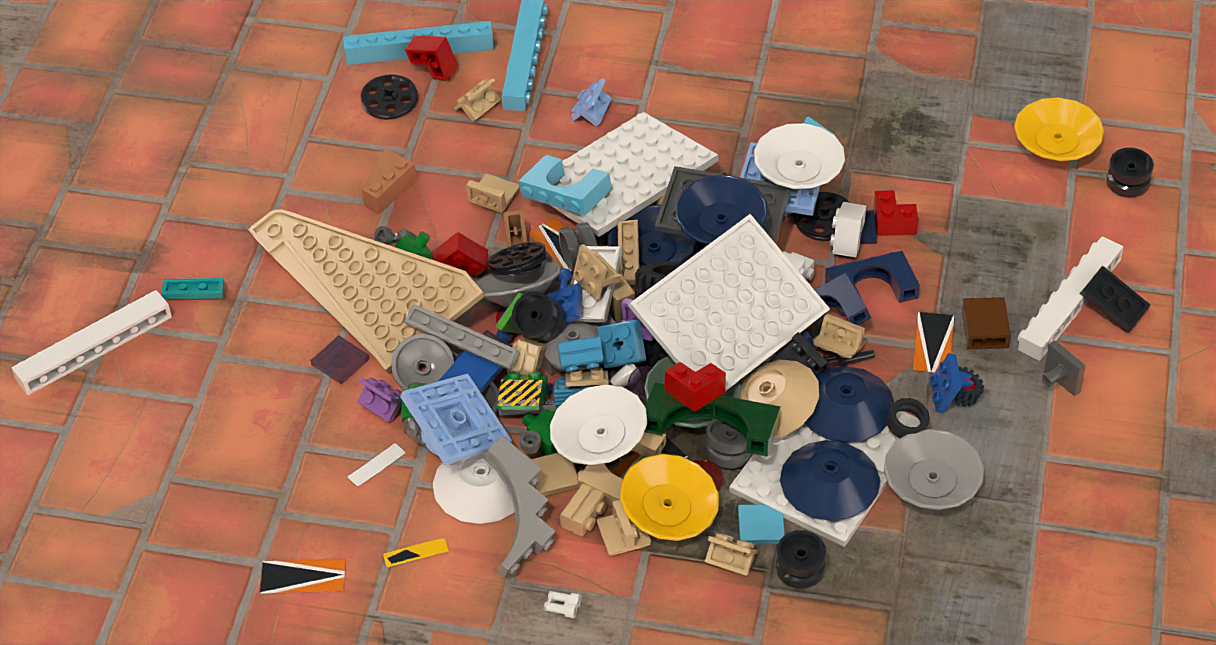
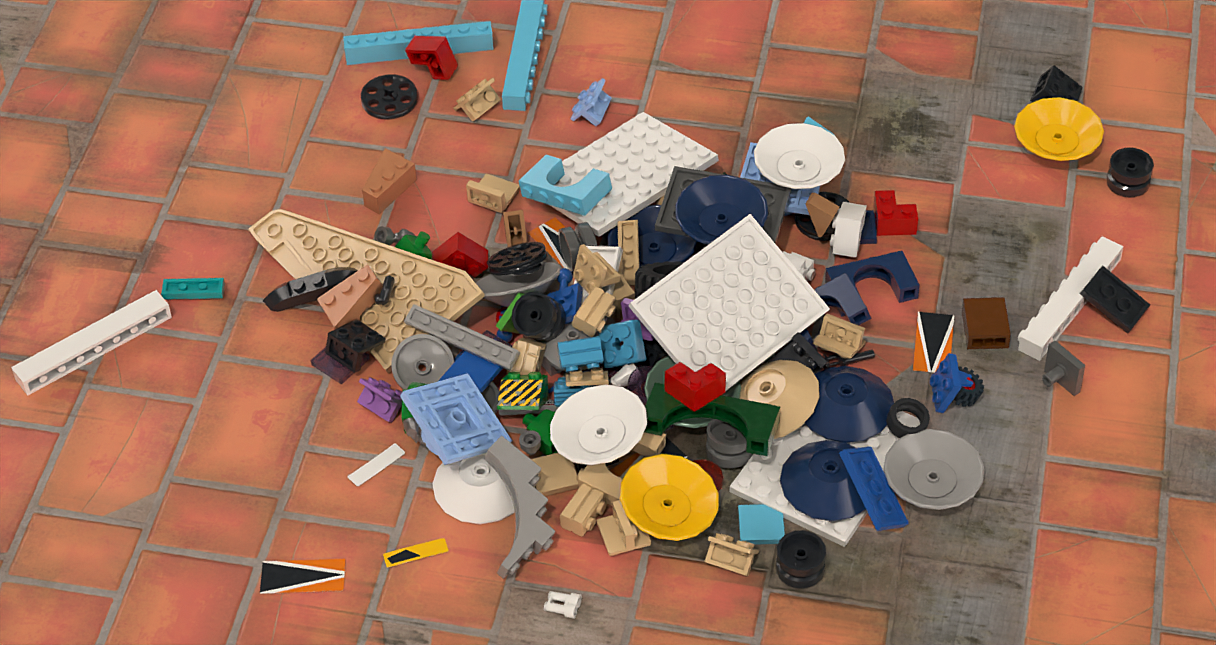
(306, 288): none -> black brick
(350, 342): none -> black bracket
(351, 297): none -> nougat wedge
(384, 296): none -> black arm
(594, 311): none -> tan brick
(821, 212): none -> medium nougat slope
(873, 488): none -> blue tile
(1056, 84): none -> black bracket

